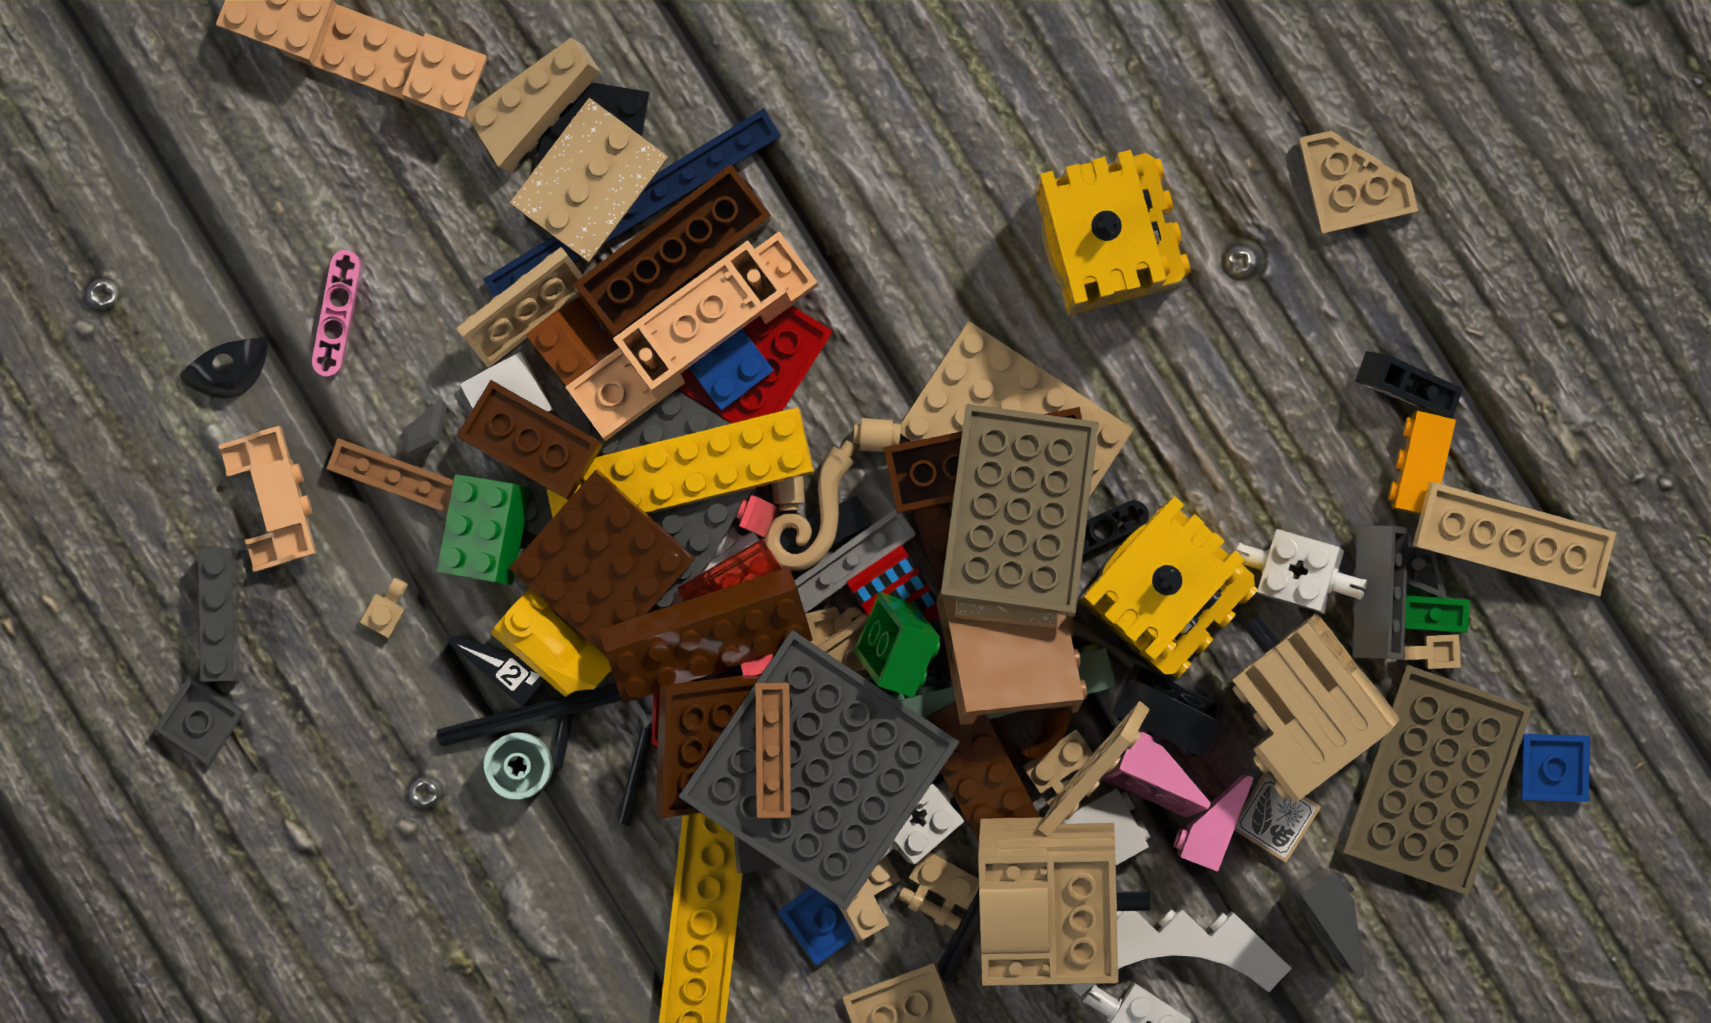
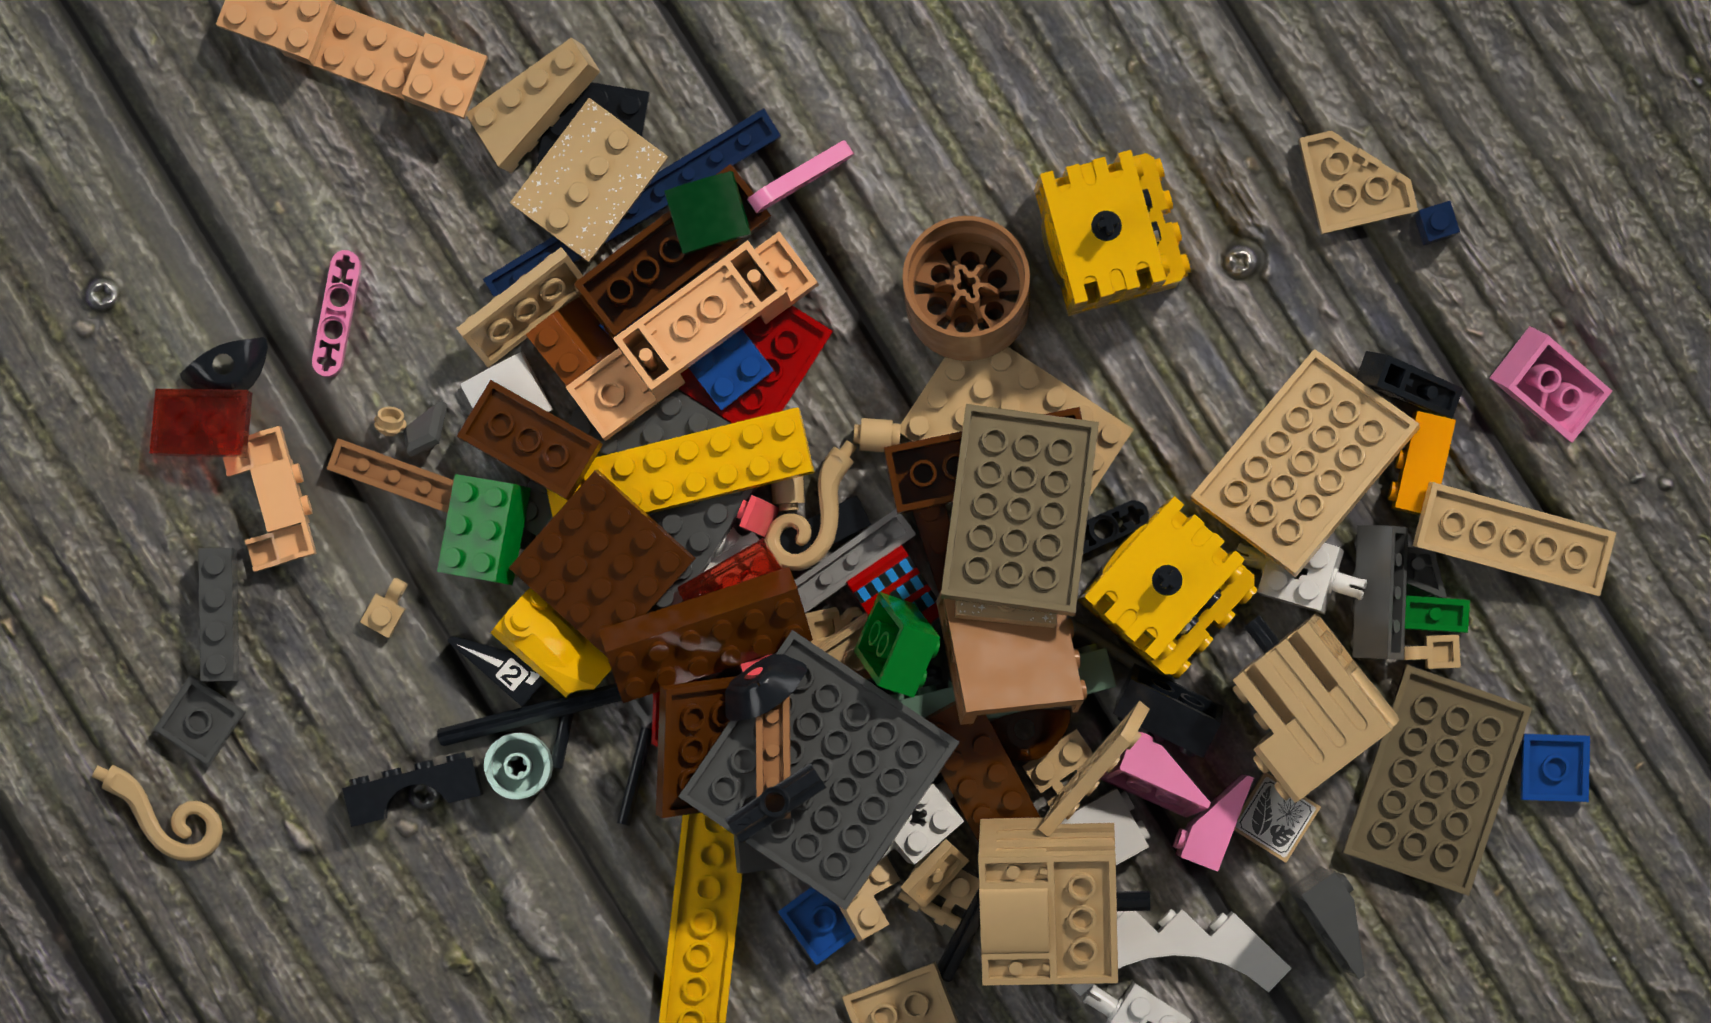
(129, 789): none -> tan plant
(201, 423): none -> clear red plate
(371, 800): none -> black arch
(390, 421): none -> tan plate
(707, 212): none -> dark green slope
(755, 815): none -> black piece
(777, 681): none -> black piece
(800, 176): none -> bright pink beam
(934, 873): none -> tan plate
(971, 240): none -> medium nougat wheel
(1305, 462): none -> tan plate
(1436, 223): none -> dark blue brick
(1551, 383): none -> bright pink slope

